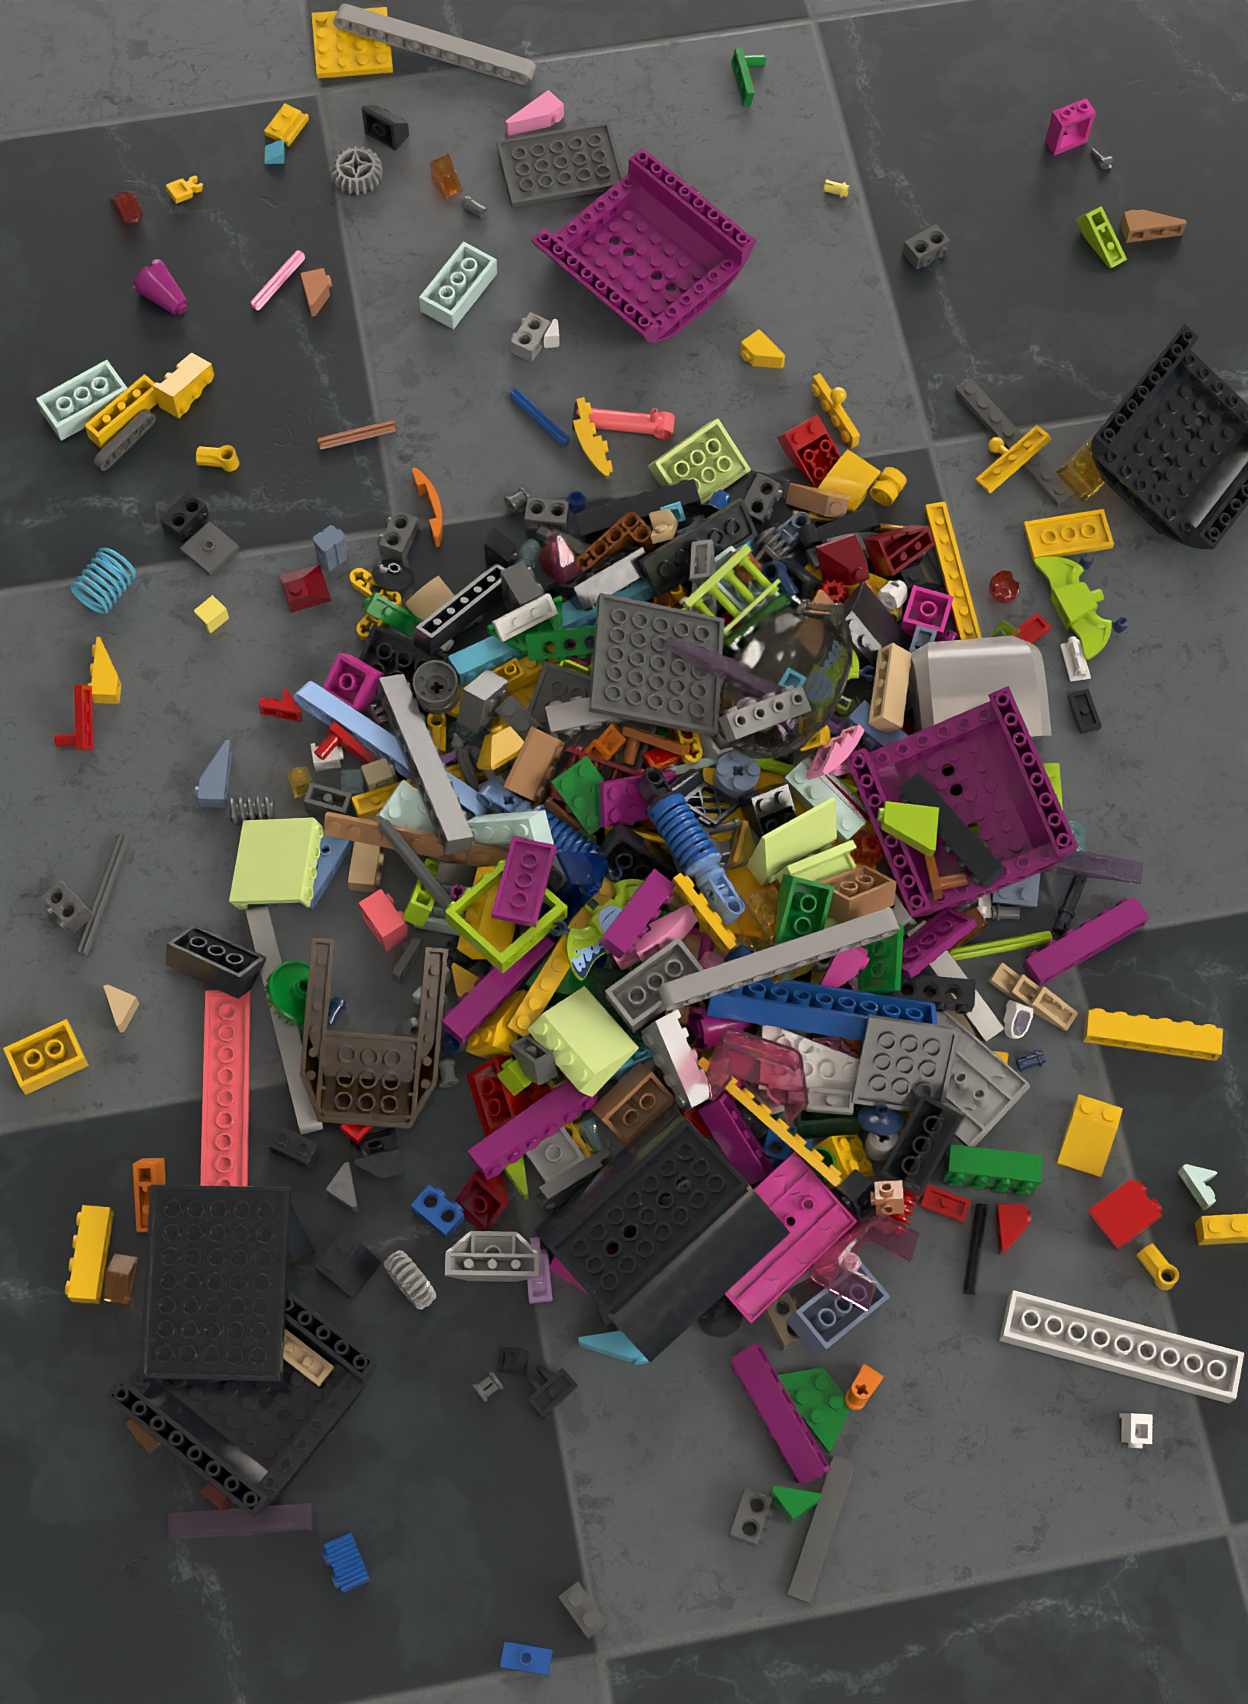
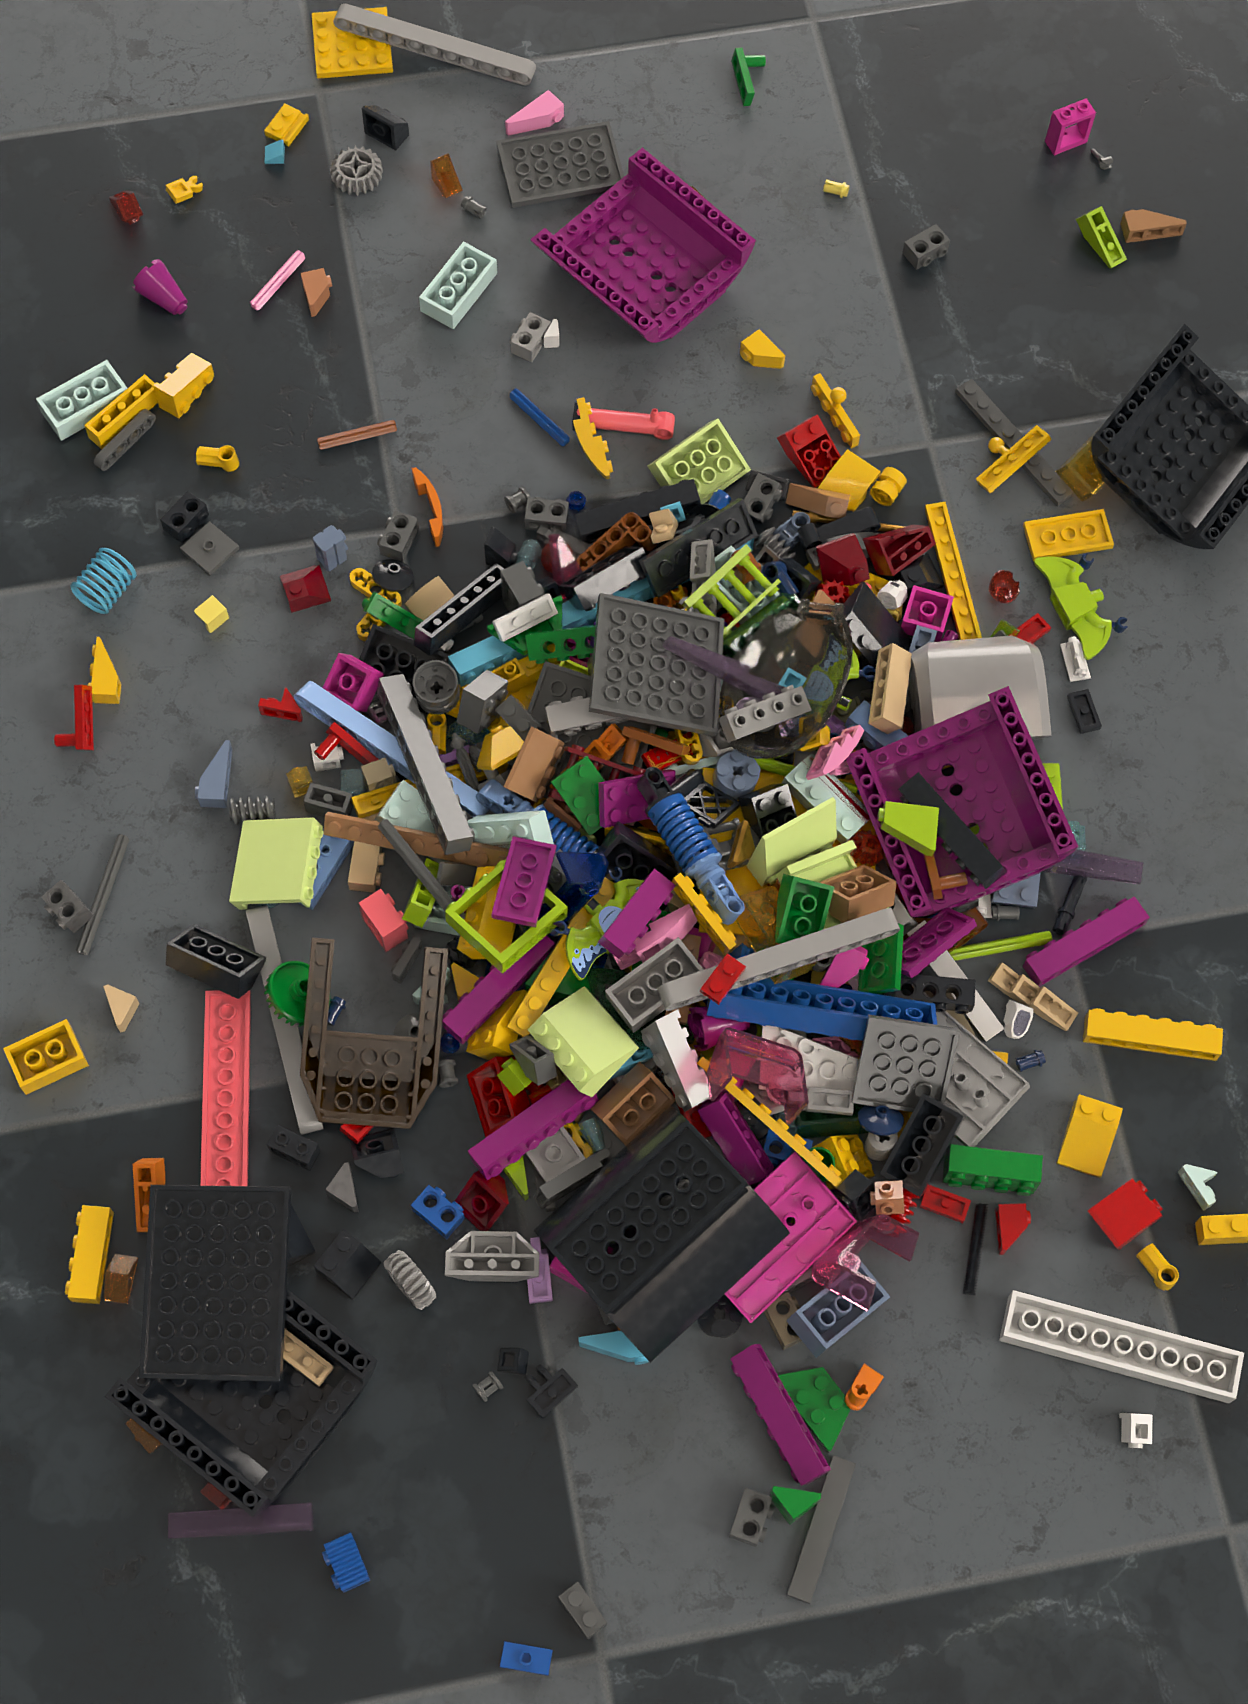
(722, 979): none -> red plate

